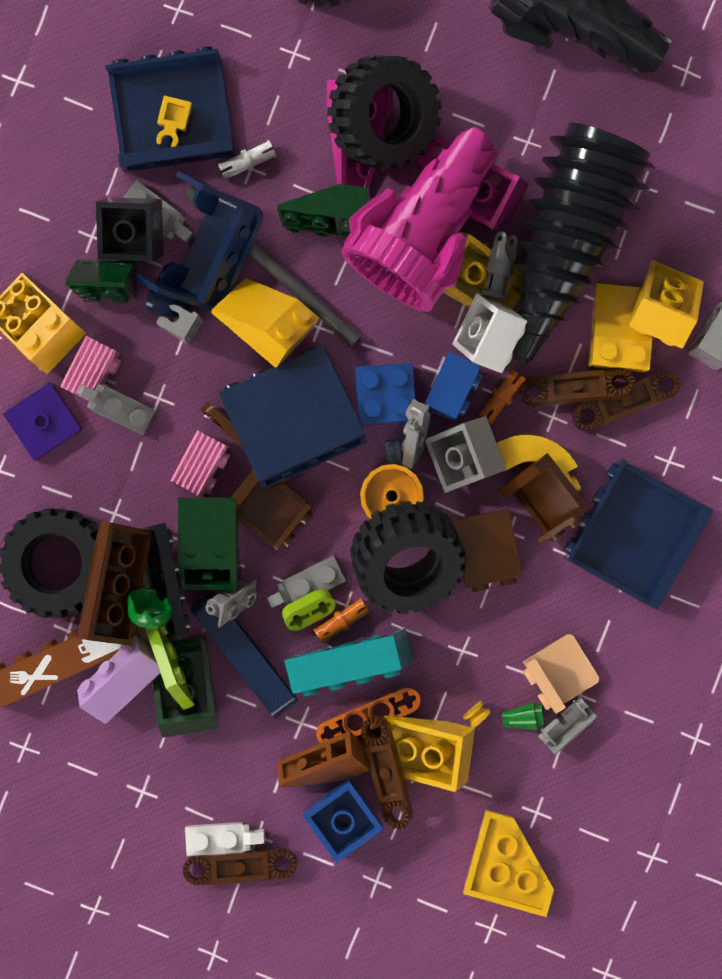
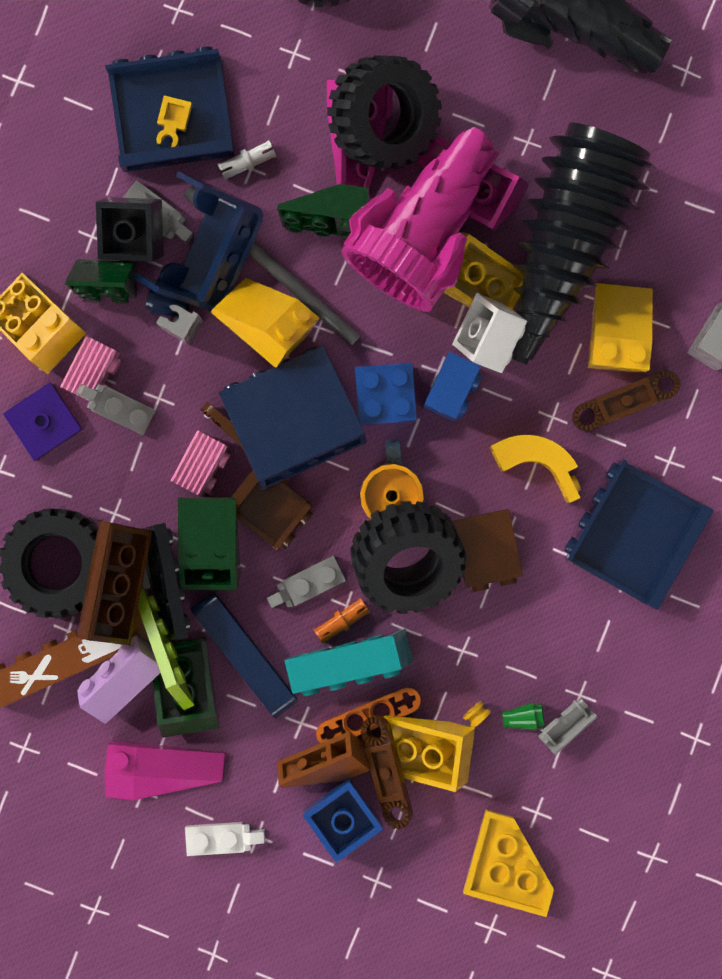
(147, 609): green hair -> none
(150, 770): none -> dark pink wedge
(232, 602): light grey hinge -> none
(240, 867): reddish brown plate -> none
(308, 609): lime beam -> none
(416, 433): light grey hinge -> none
(465, 454): light grey brick -> none
(500, 265): dark grey piece -> none
(502, 396): orange pin -> none
(547, 497): reddish brown panel -> none
(560, 672): light nougat bracket -> none
(577, 387): reddish brown plate -> none
(667, 305): yellow slope -> none

